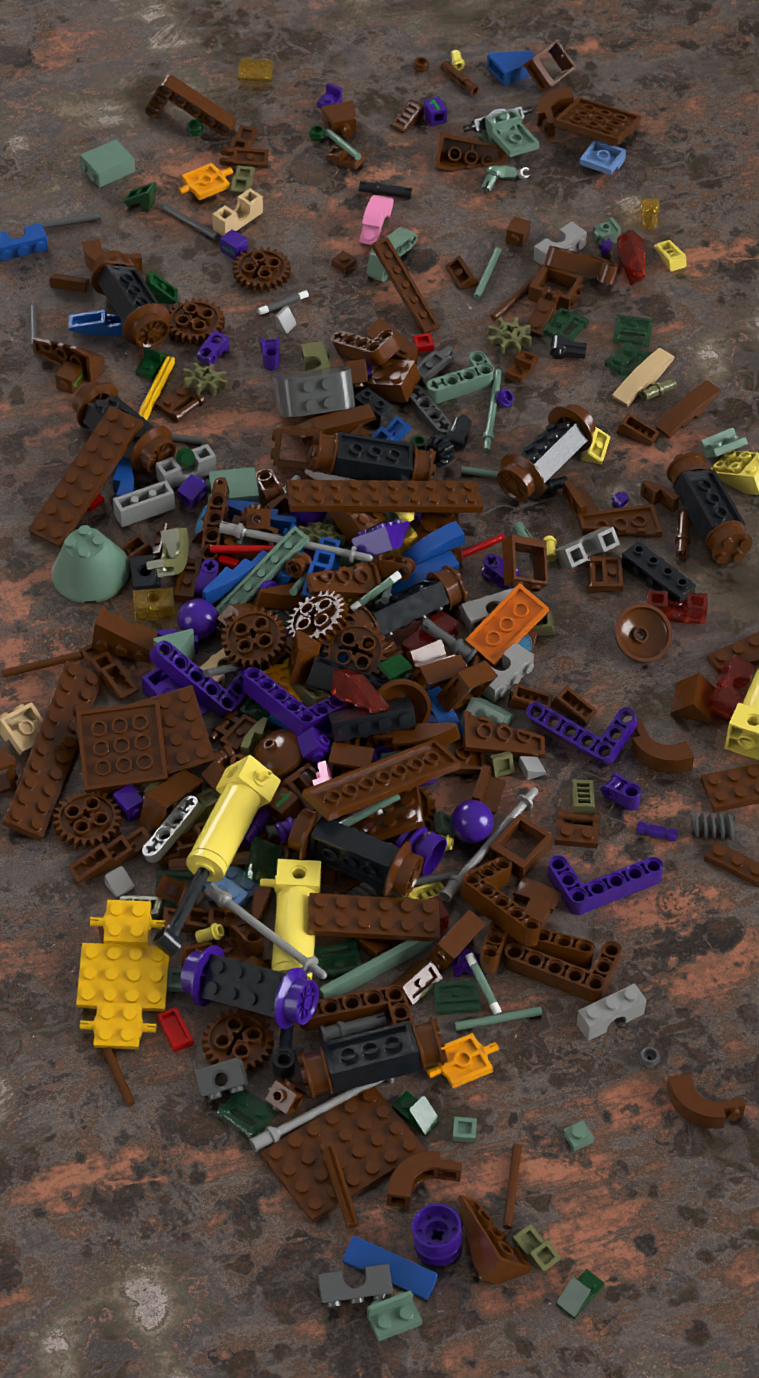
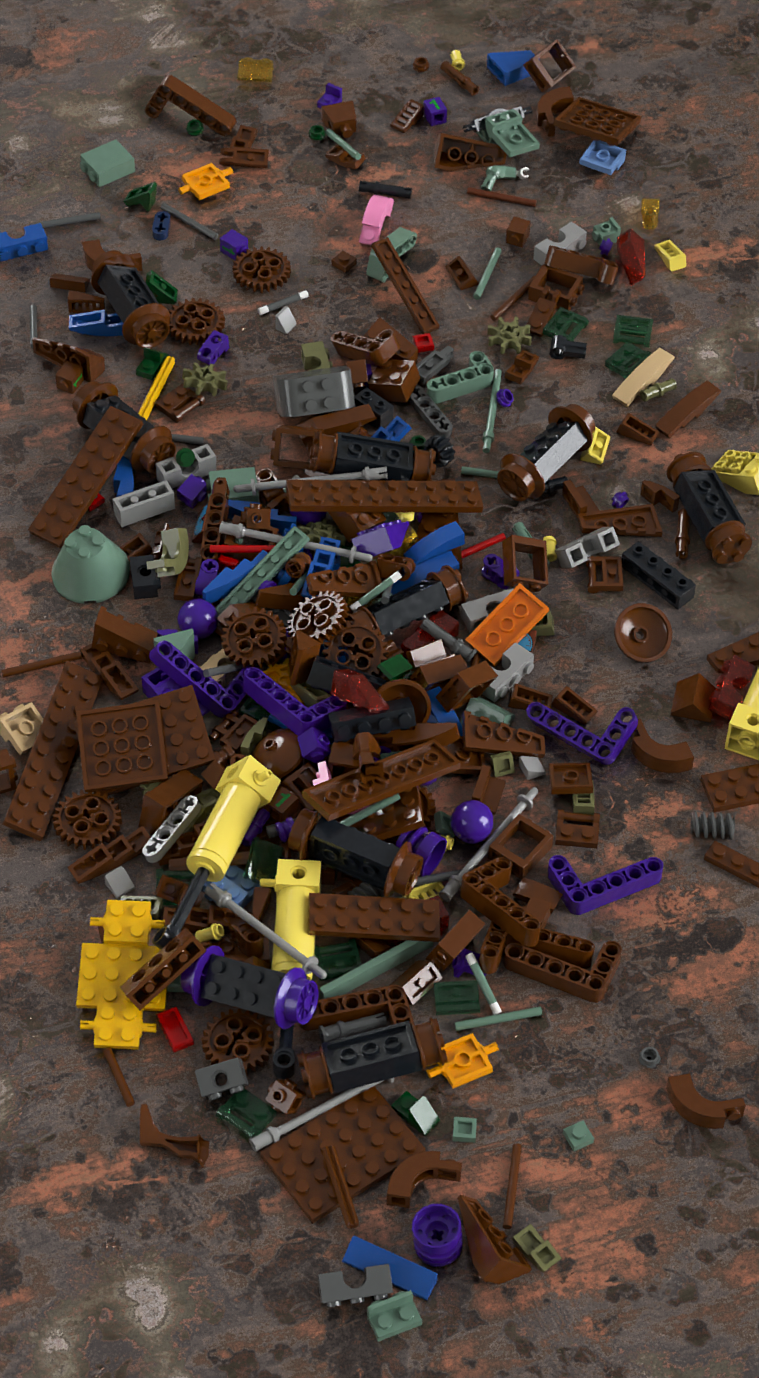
(79, 302): none -> reddish brown slope
(129, 803): dark purple brick -> none
(153, 604): clear yellow brick -> none
(158, 225): none -> dark blue beam
(163, 968): none -> reddish brown brick
(184, 1147): none -> reddish brown animal
(243, 179): olive slope -> none
(248, 207): tan arch -> none
(270, 353): dark purple piece -> none
(363, 749): none -> reddish brown animal
(365, 474): none -> light grey bar
(459, 432): black piece -> none
(500, 196): none -> copper bar
(570, 778): none -> reddish brown tile
(579, 1293): slope -> none
(596, 1017): light grey arch -> none
(622, 792): dark purple piece -> none
(657, 831): dark purple axle -> none
(690, 610): clear red arch -> none
(722, 443): sand green bracket -> none

